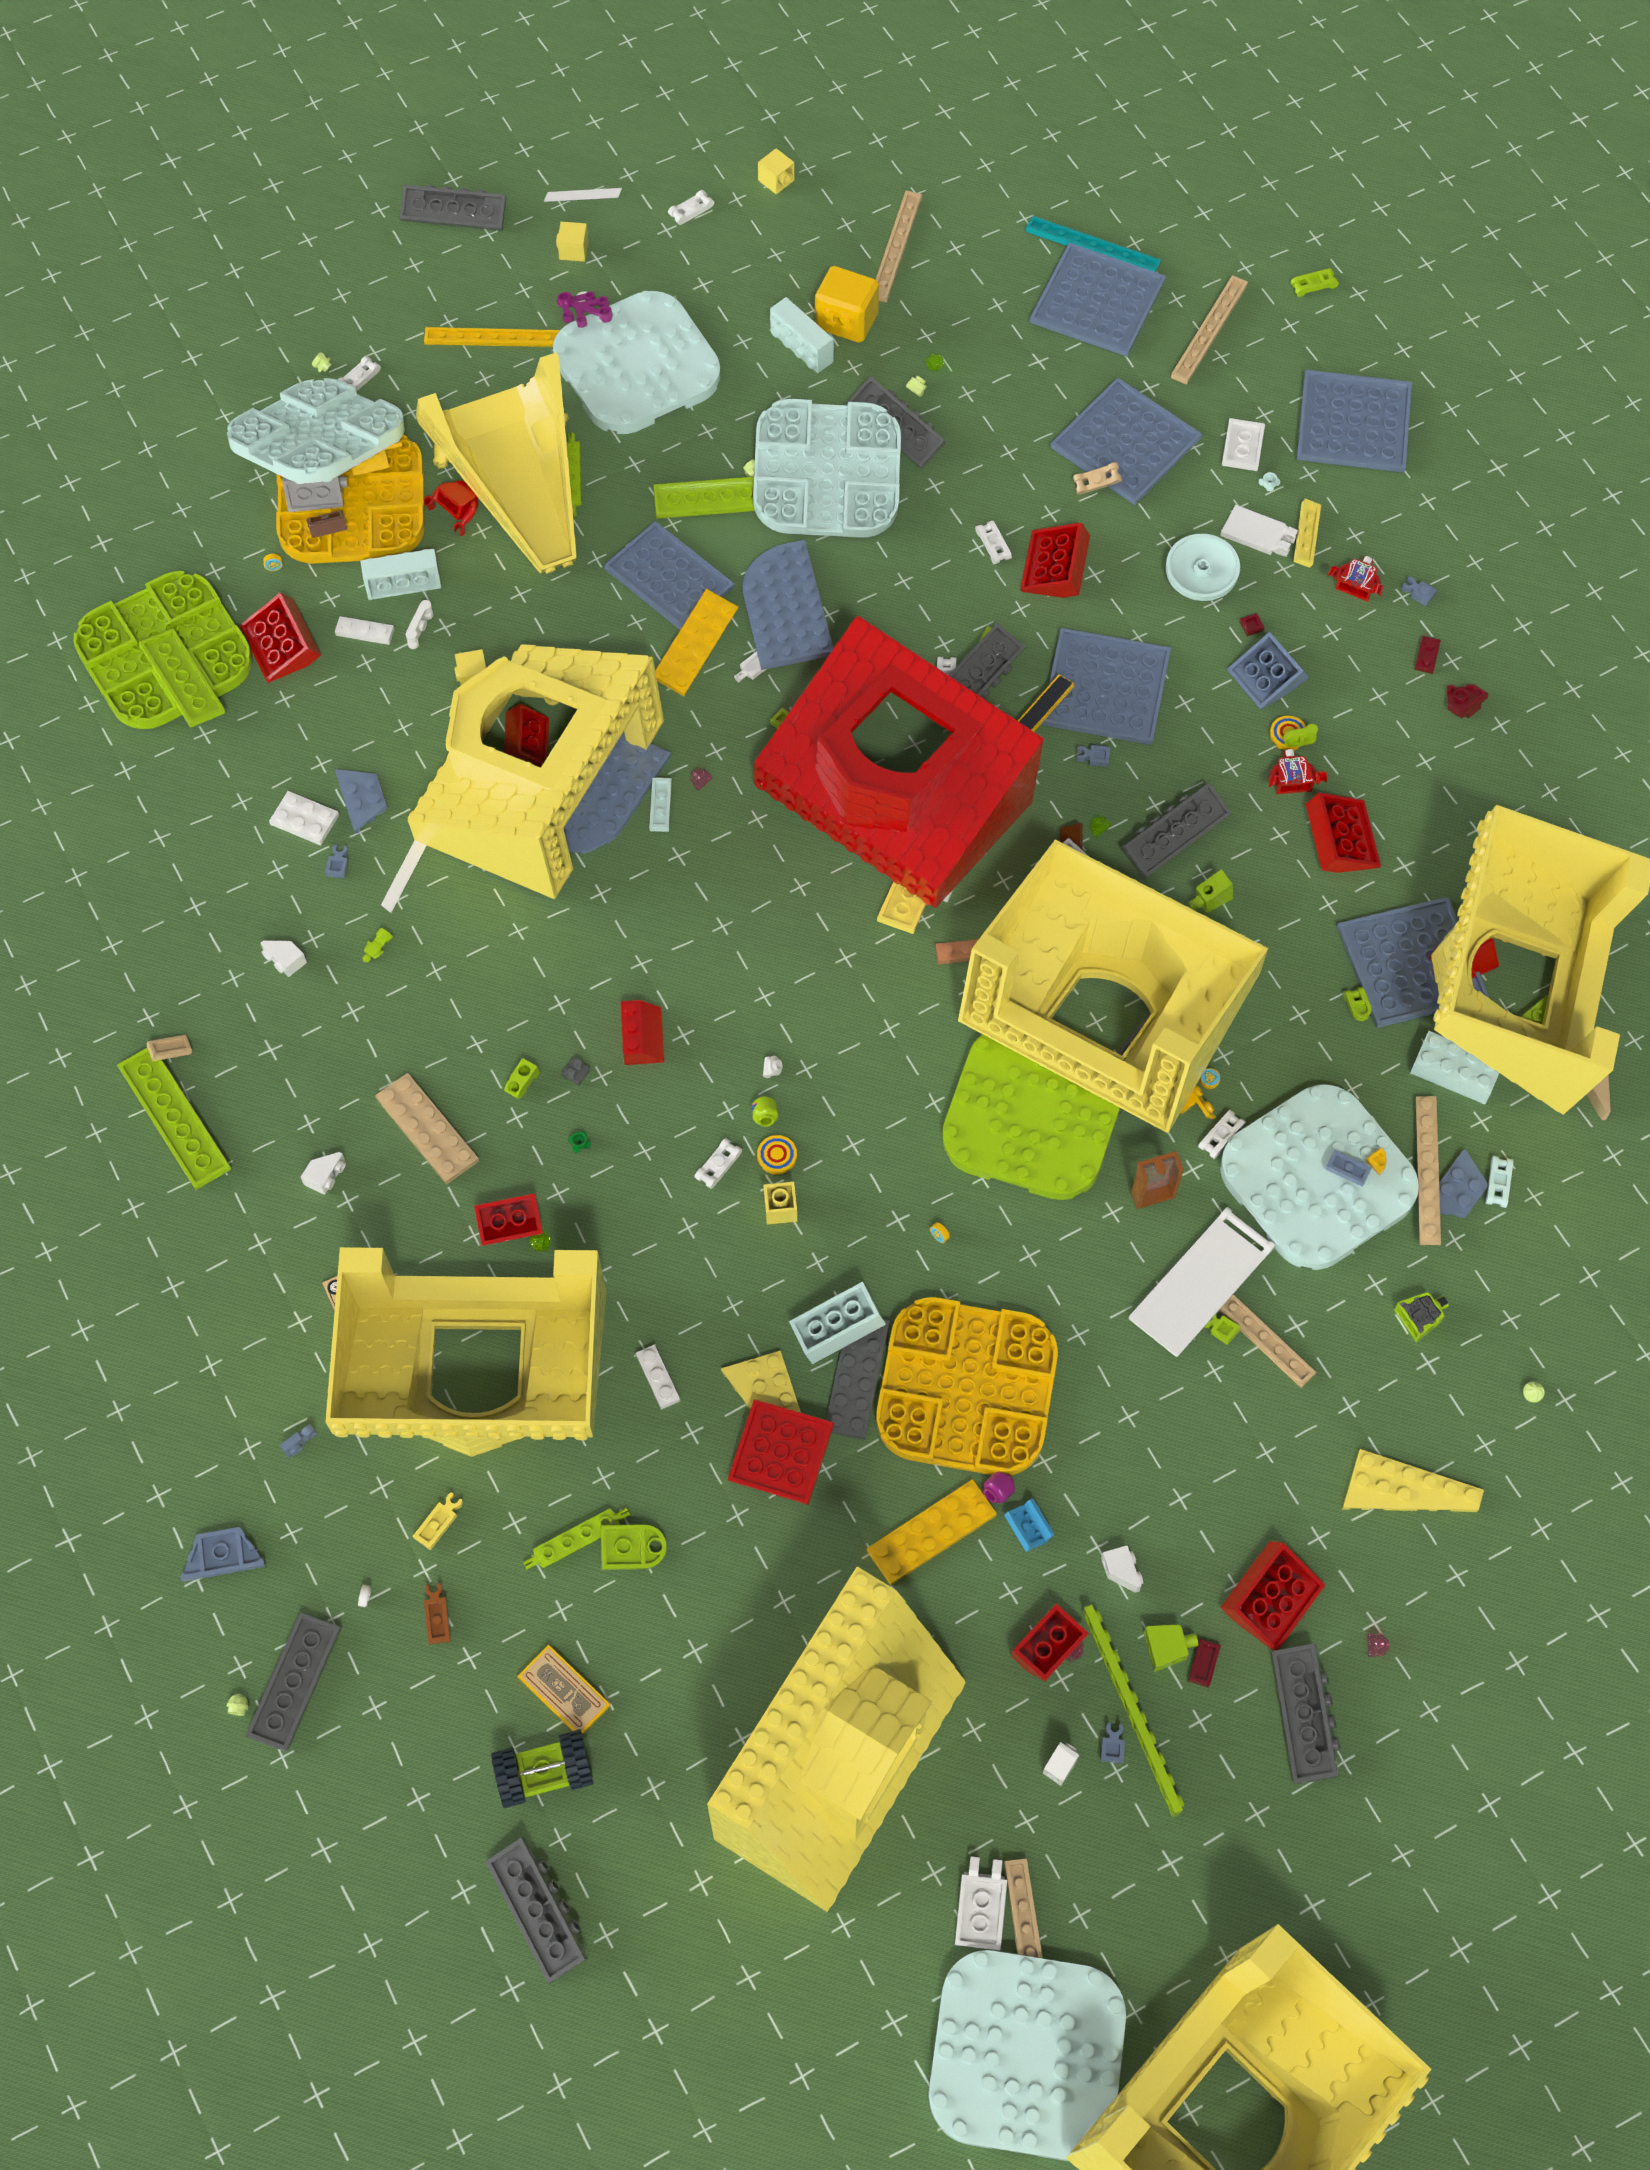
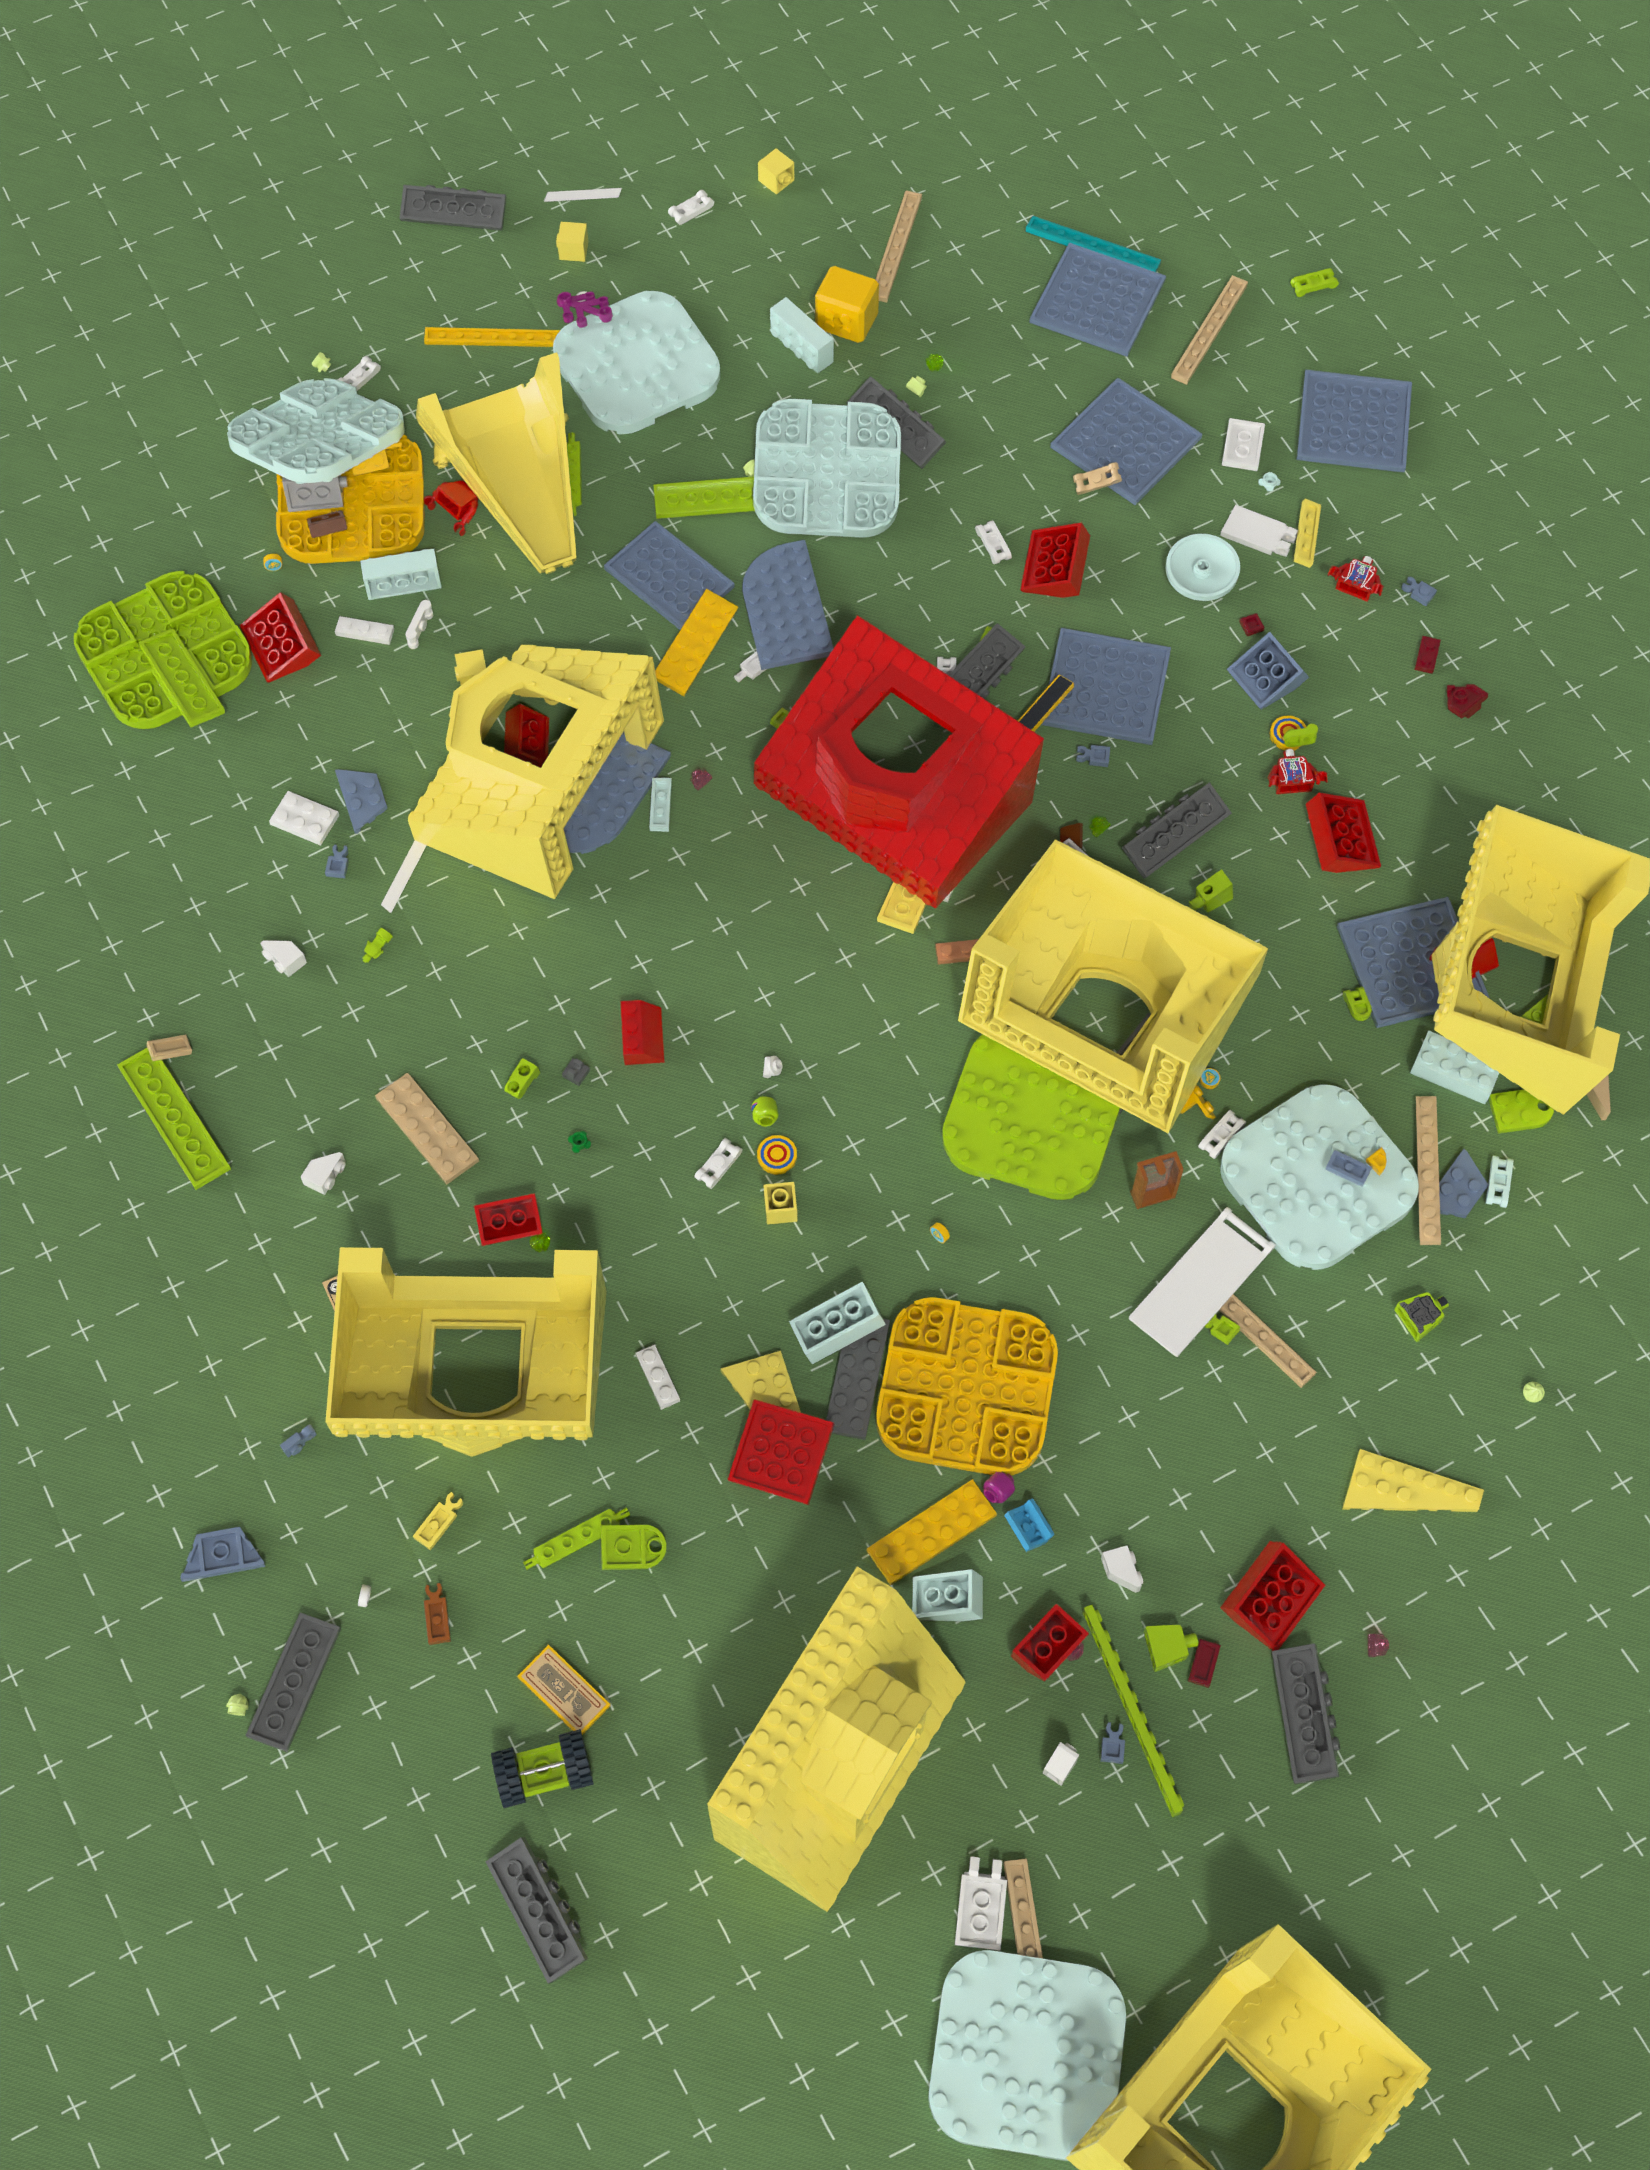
(948, 1596): none -> light aqua slope
(1518, 1111): none -> lime plate

